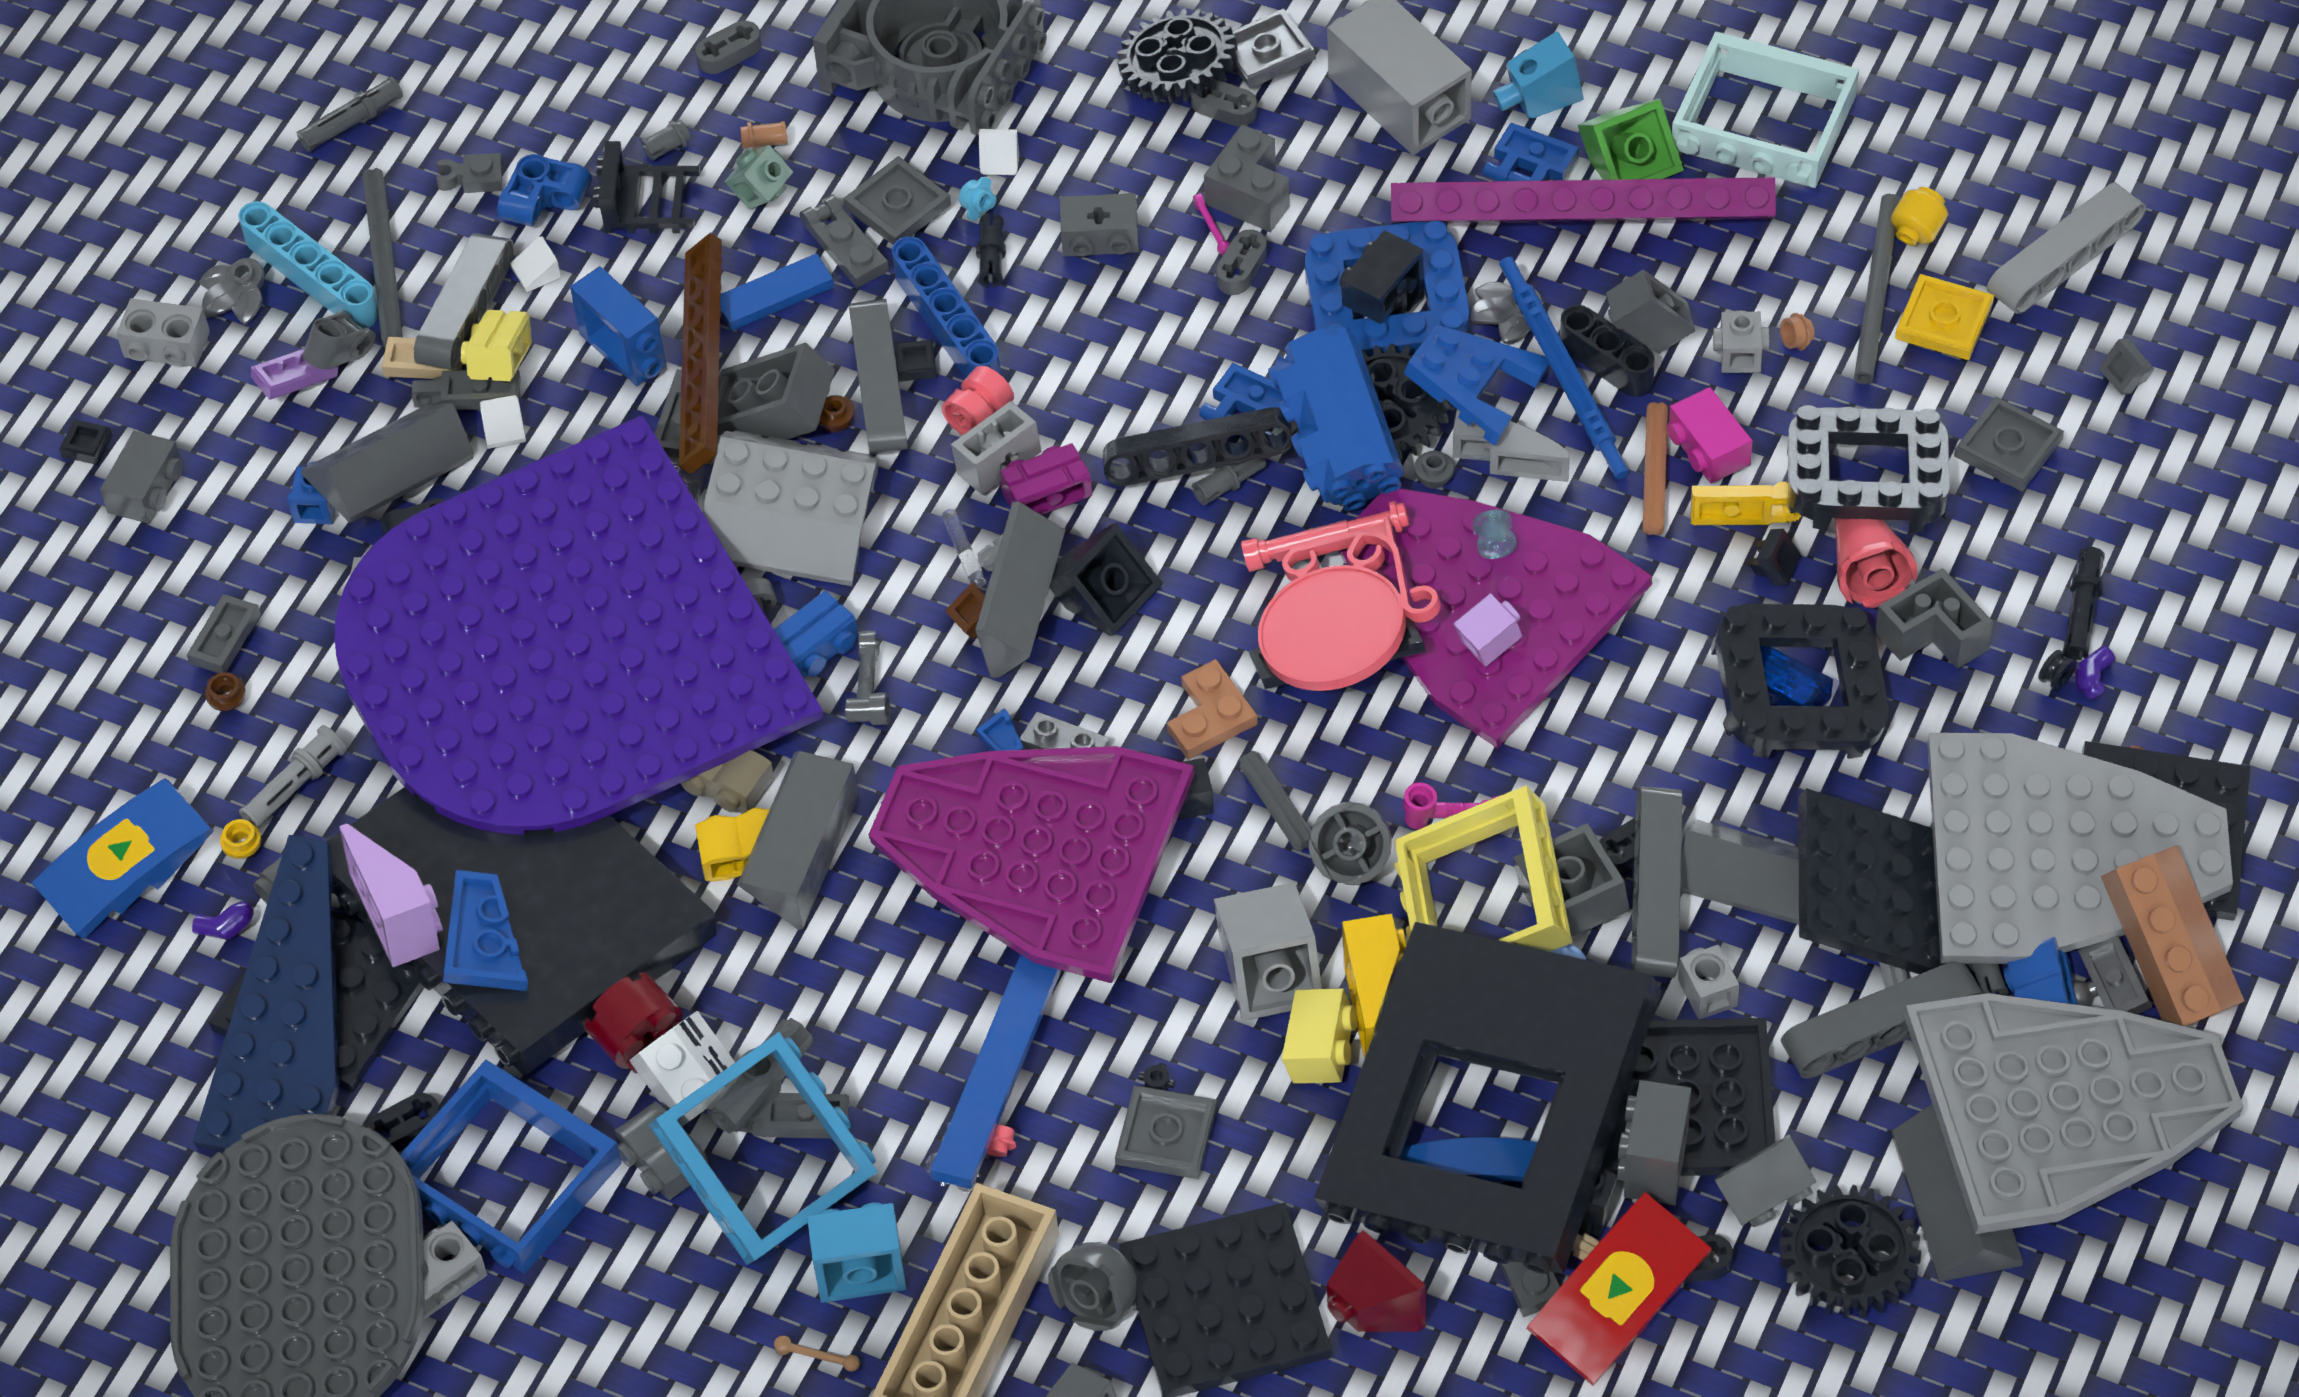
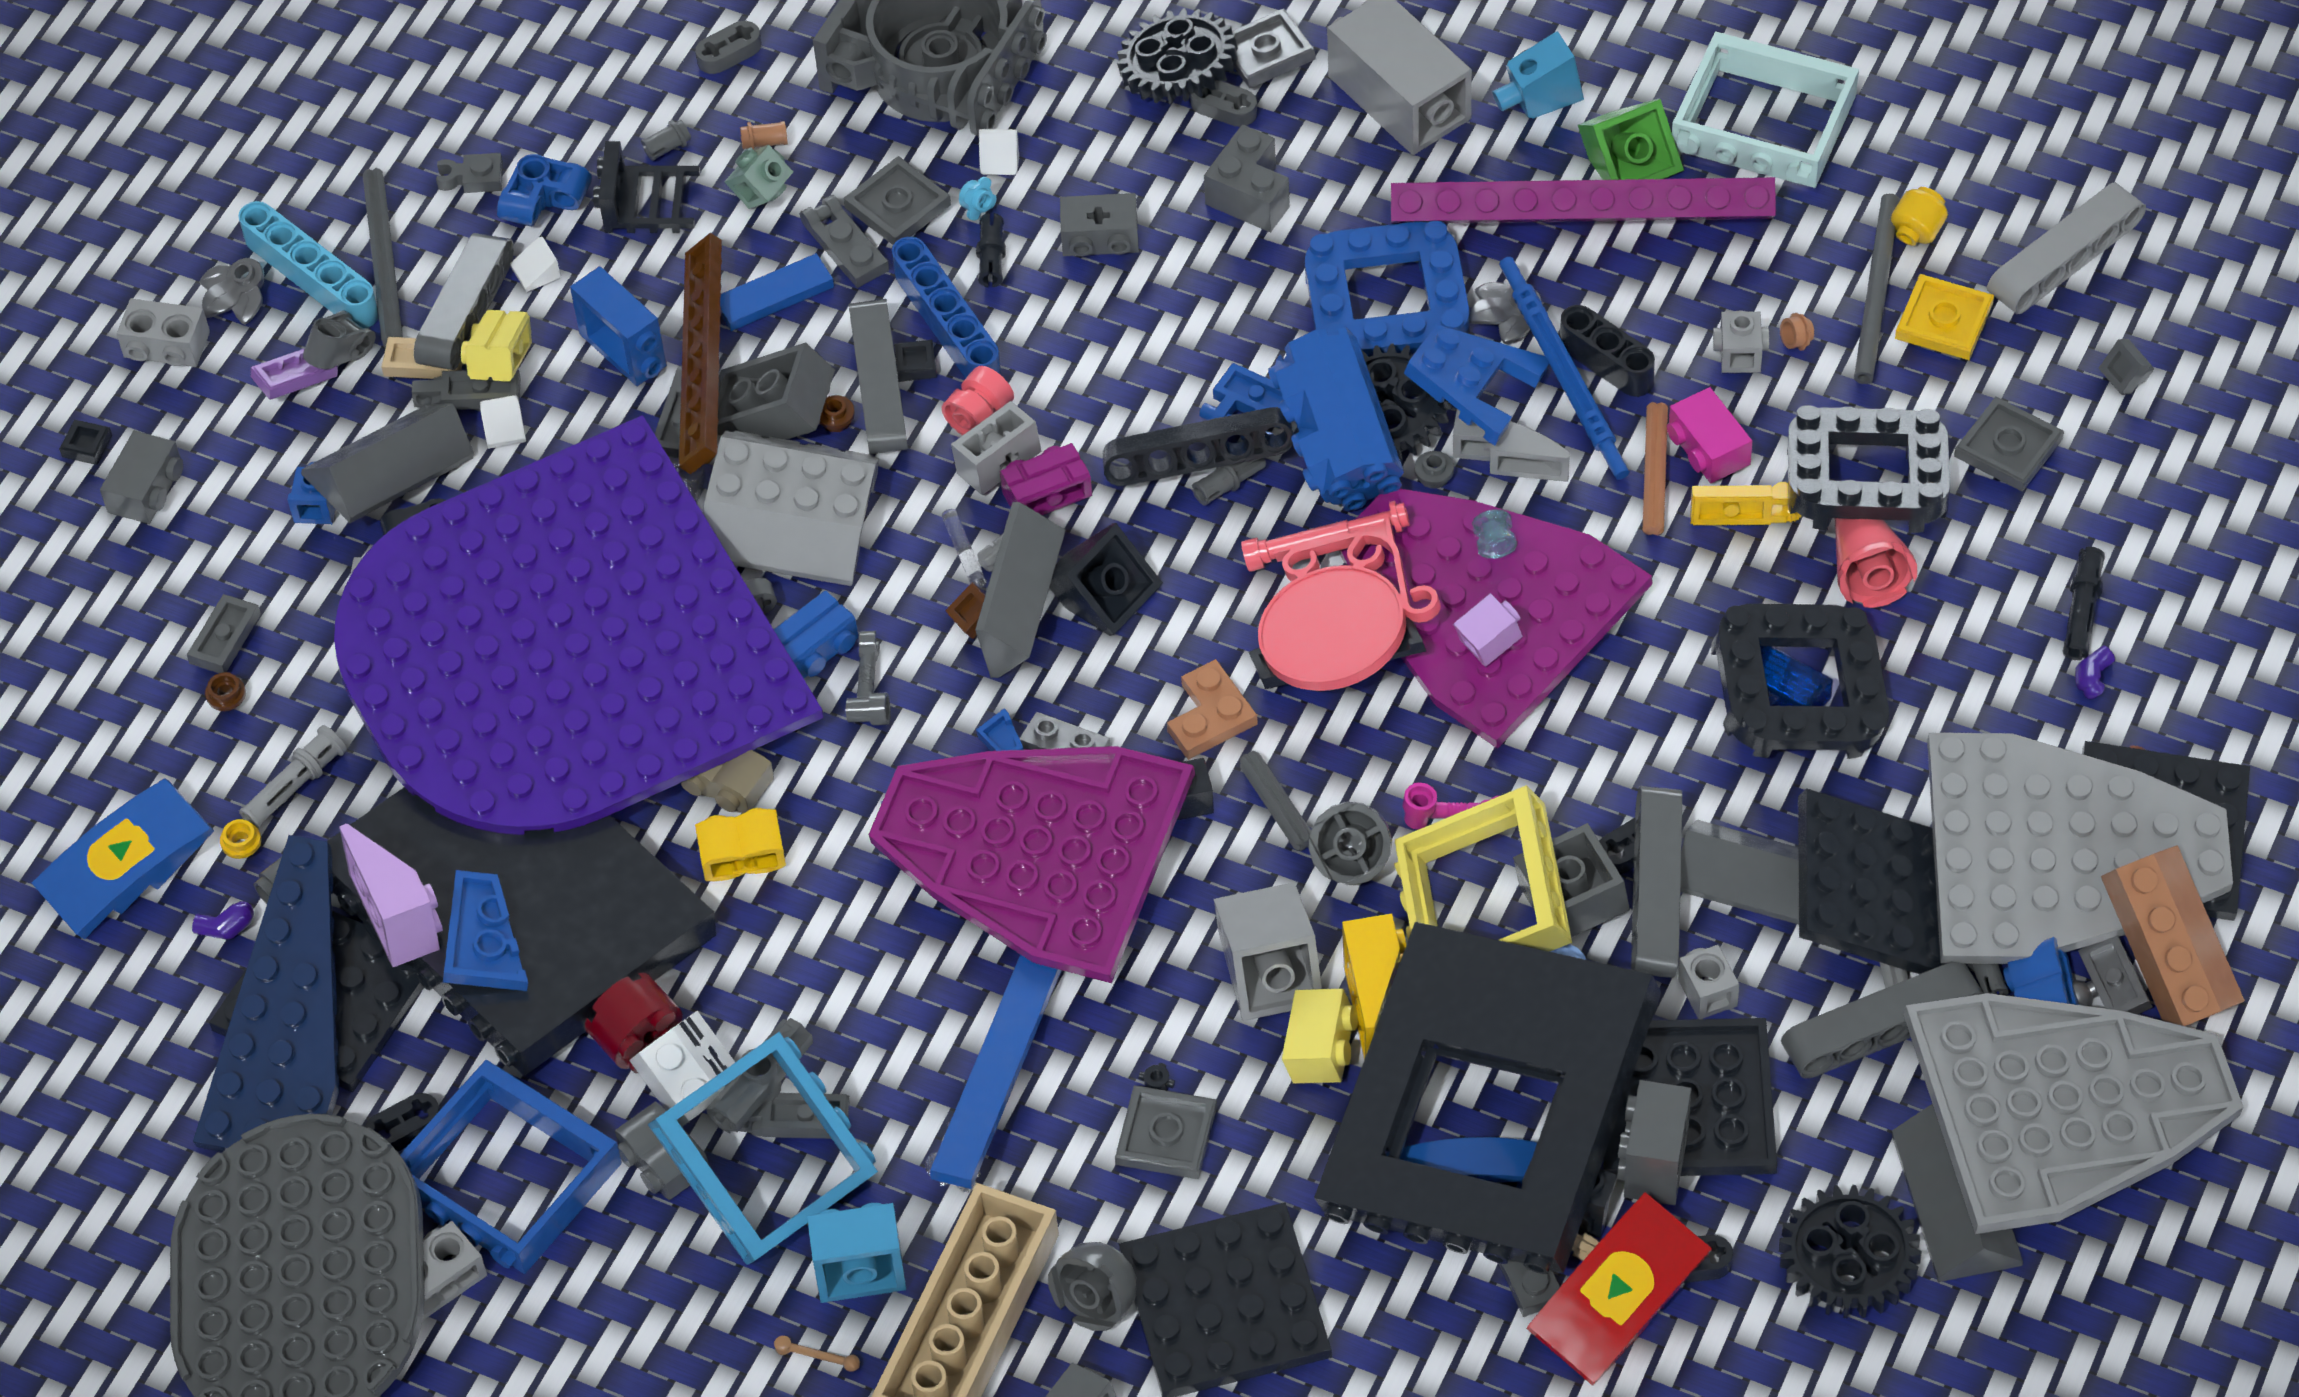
(361, 107): dark grey pin -> none
(801, 835): dark grey slope -> none
(1001, 1141): coral plate -> none
(1200, 205): dark pink hinge -> none
(1235, 259): dark grey beam -> none
(1376, 1290): dark red slope -> none
(1384, 279): black brick -> none
(1533, 152): blue plate -> none
(1650, 311): dark grey brick -> none
(1766, 1181): dark grey brick -> none
(1776, 557): black tile -> none
(1936, 613): dark grey brick -> none
(2057, 670): black bush -> none

